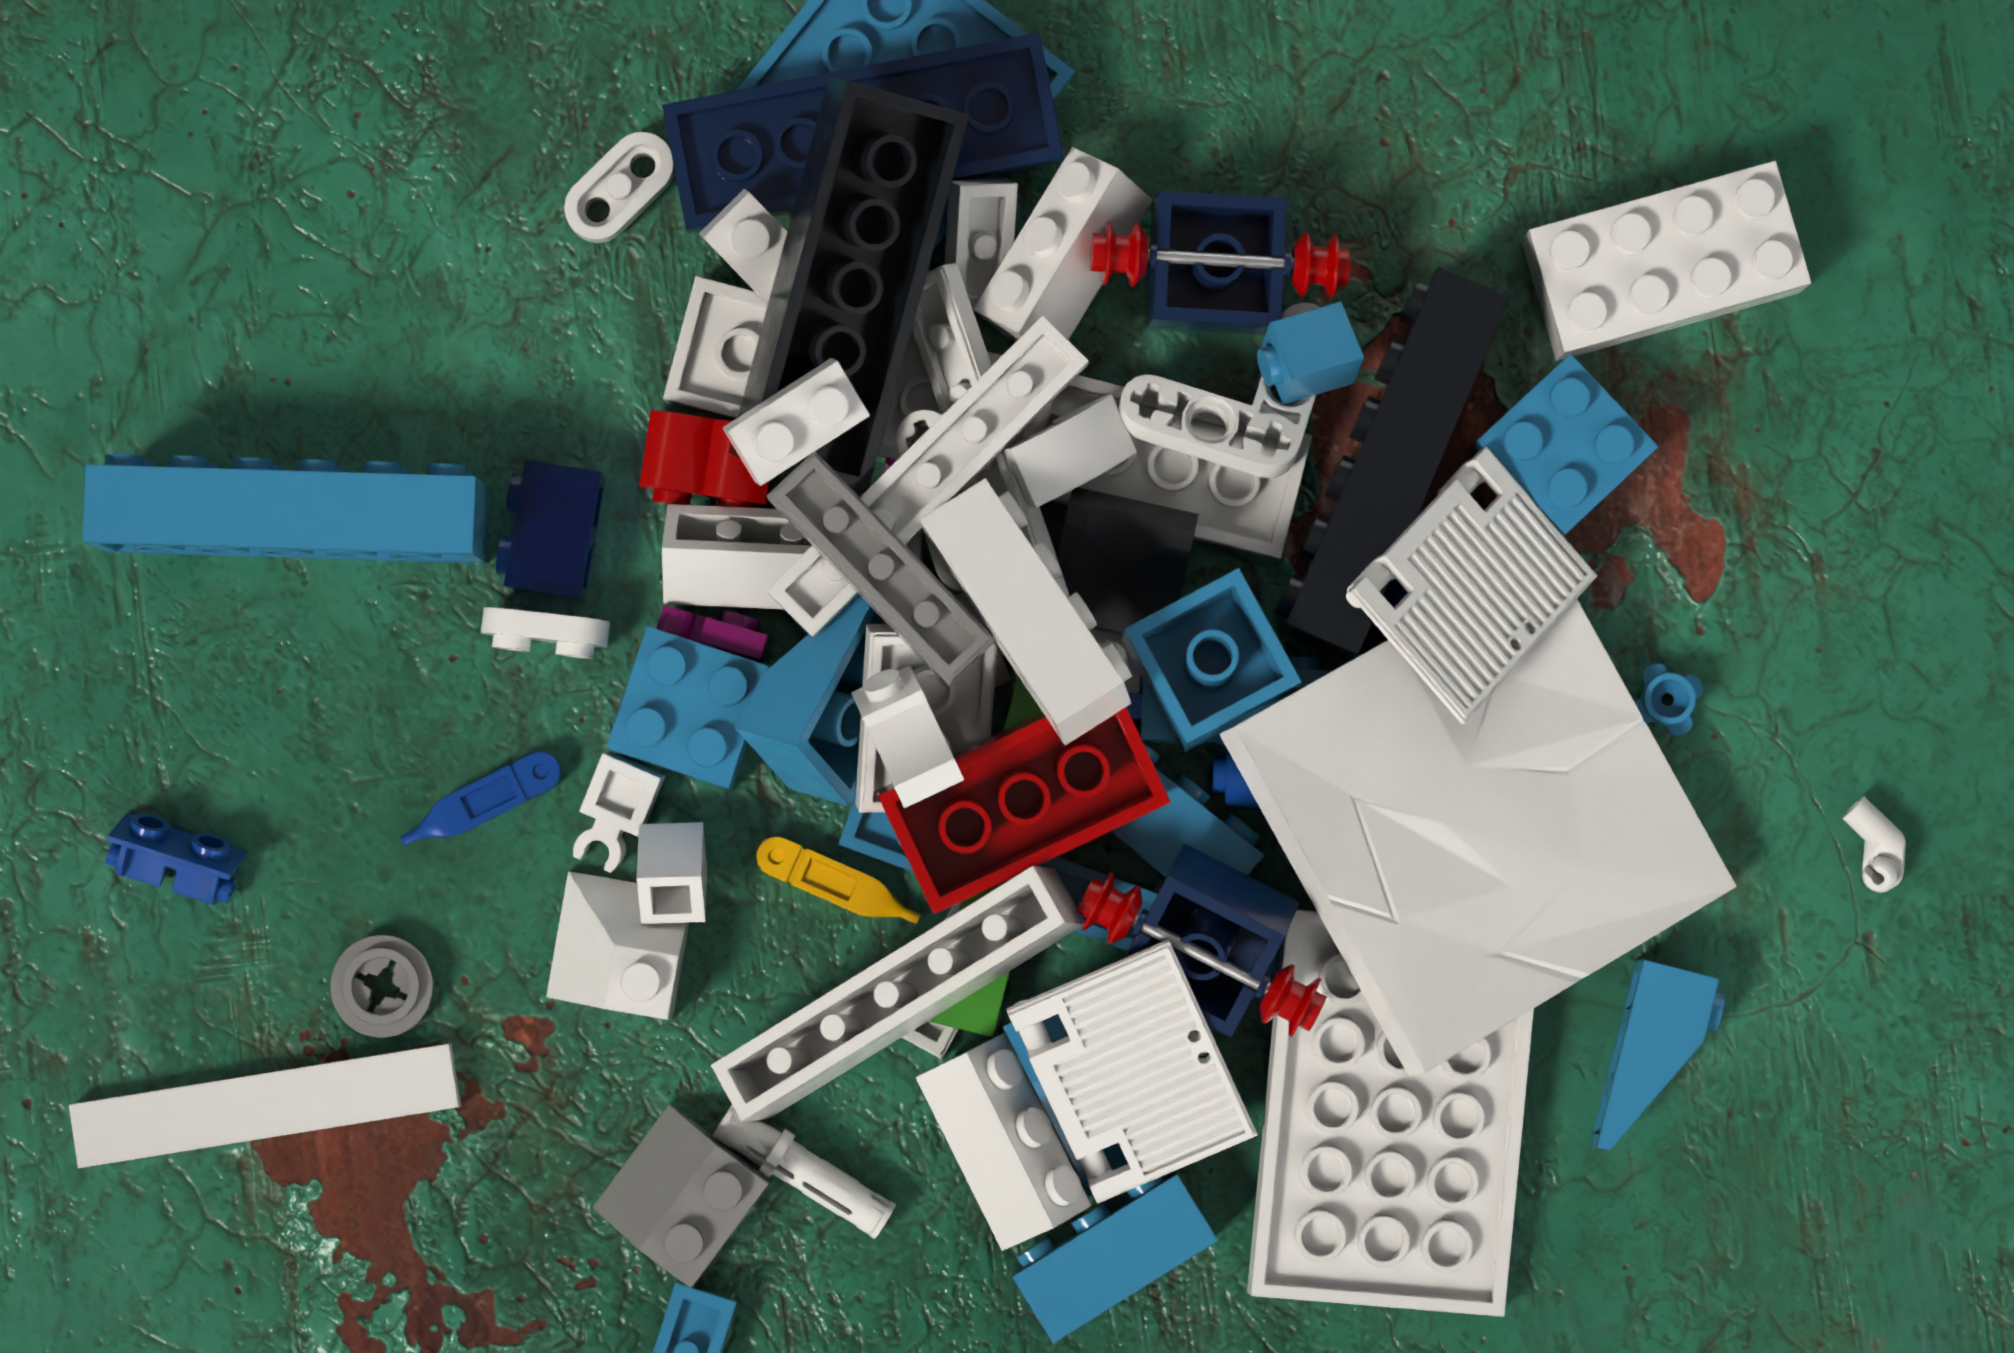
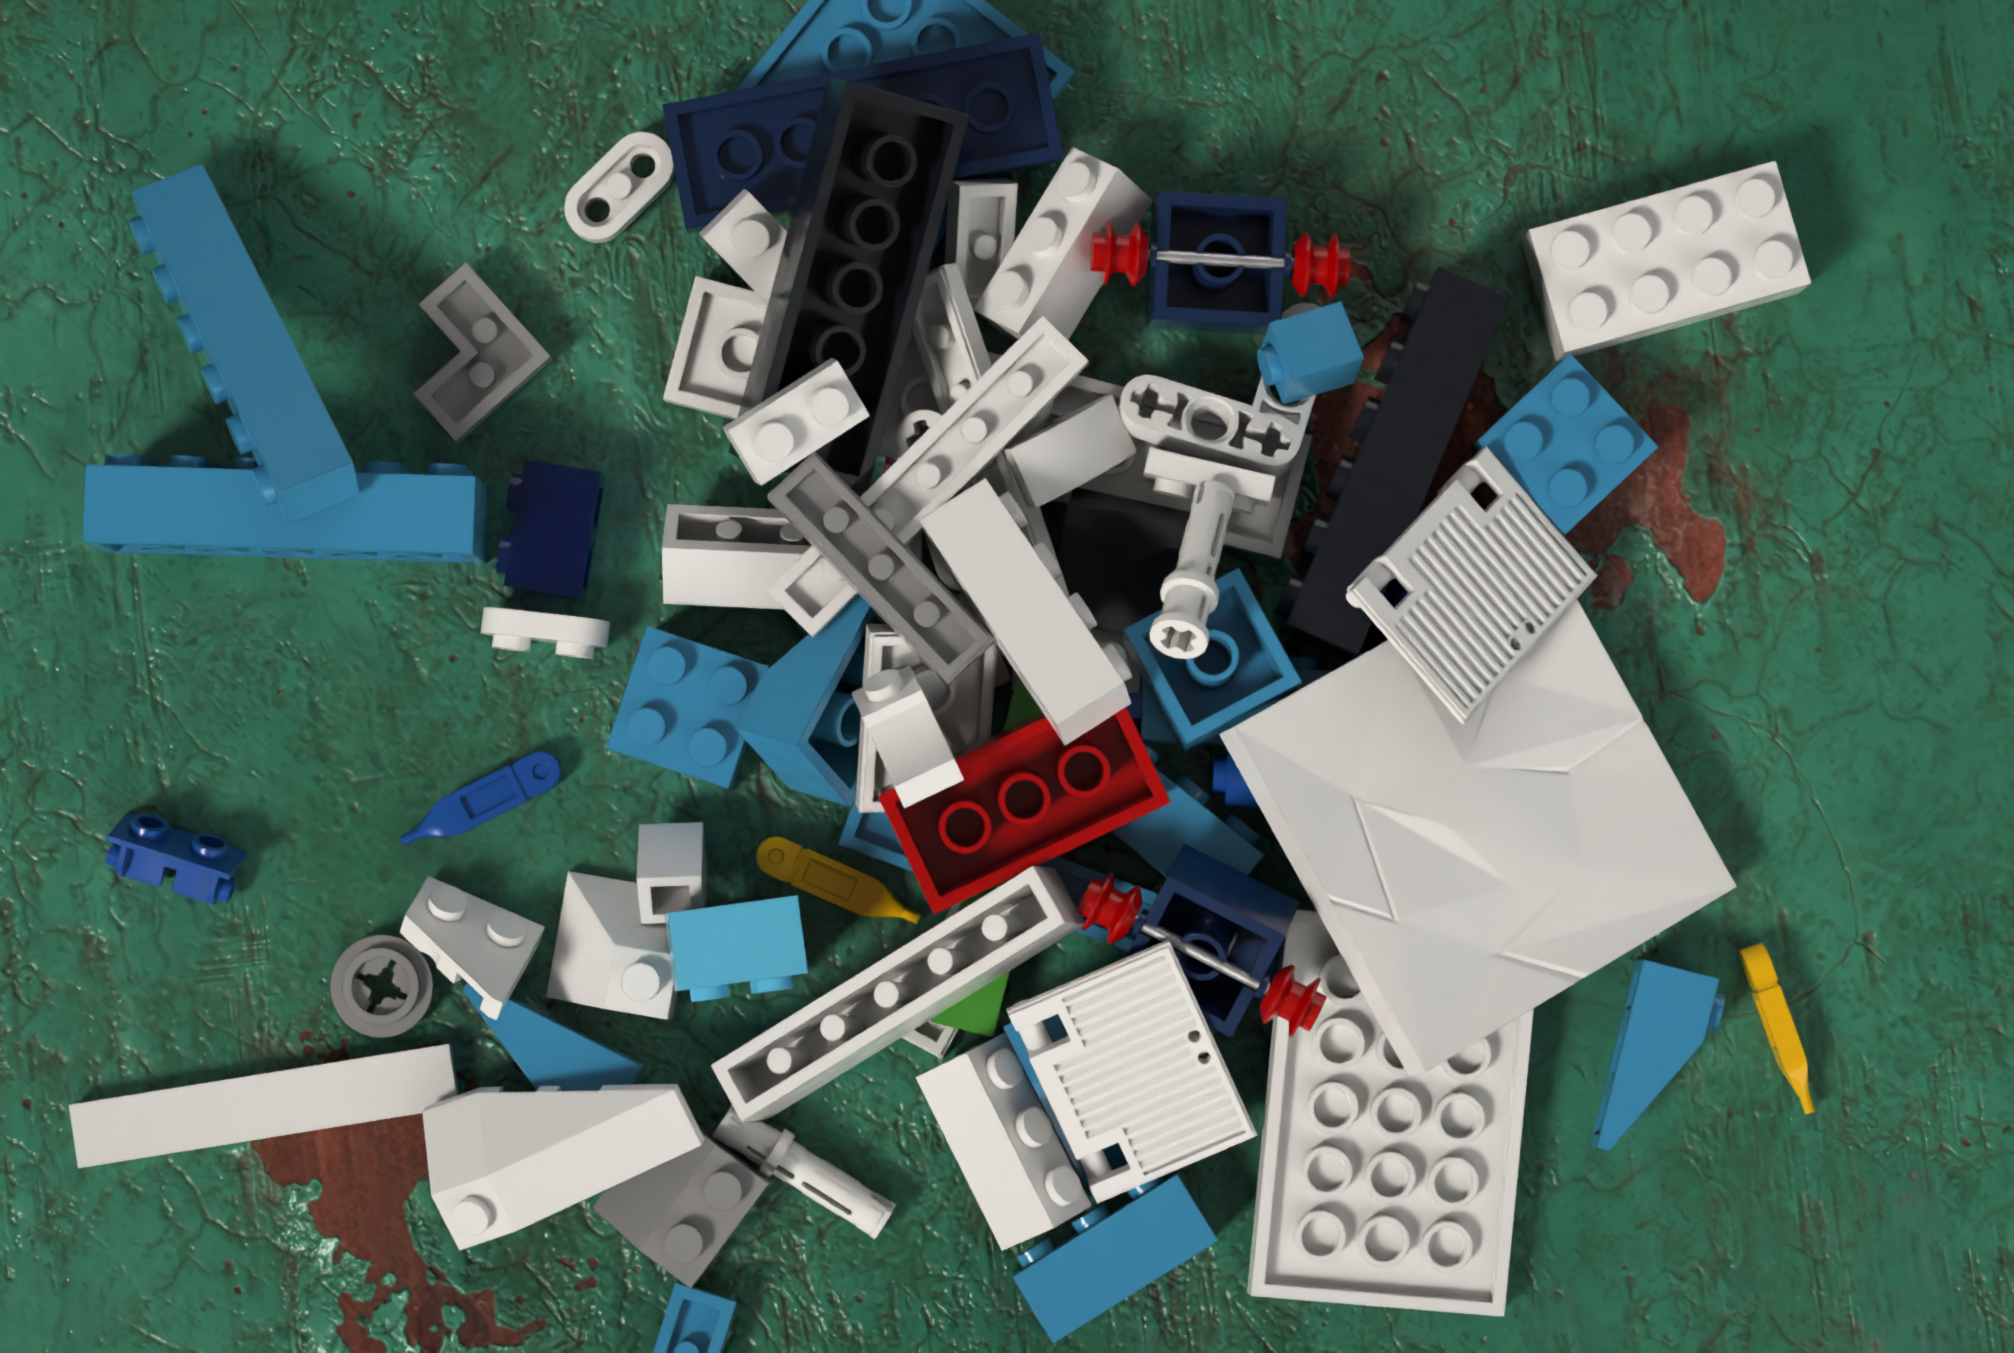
(244, 343): none -> dark azure brick
(472, 940): none -> white wing
(494, 355): none -> light grey plate
(527, 1155): none -> white wedge
(555, 1052): none -> dark azure slope
(619, 800): white plate -> none
(691, 459): red brick -> none
(732, 634): magenta plate -> none
(736, 945): none -> medium azure brick
(1180, 474): none -> white plate
(1190, 590): none -> white pin
(1684, 693): dark azure plate -> none
(1777, 1020): none -> yellow piece
(1883, 845): white arm -> none

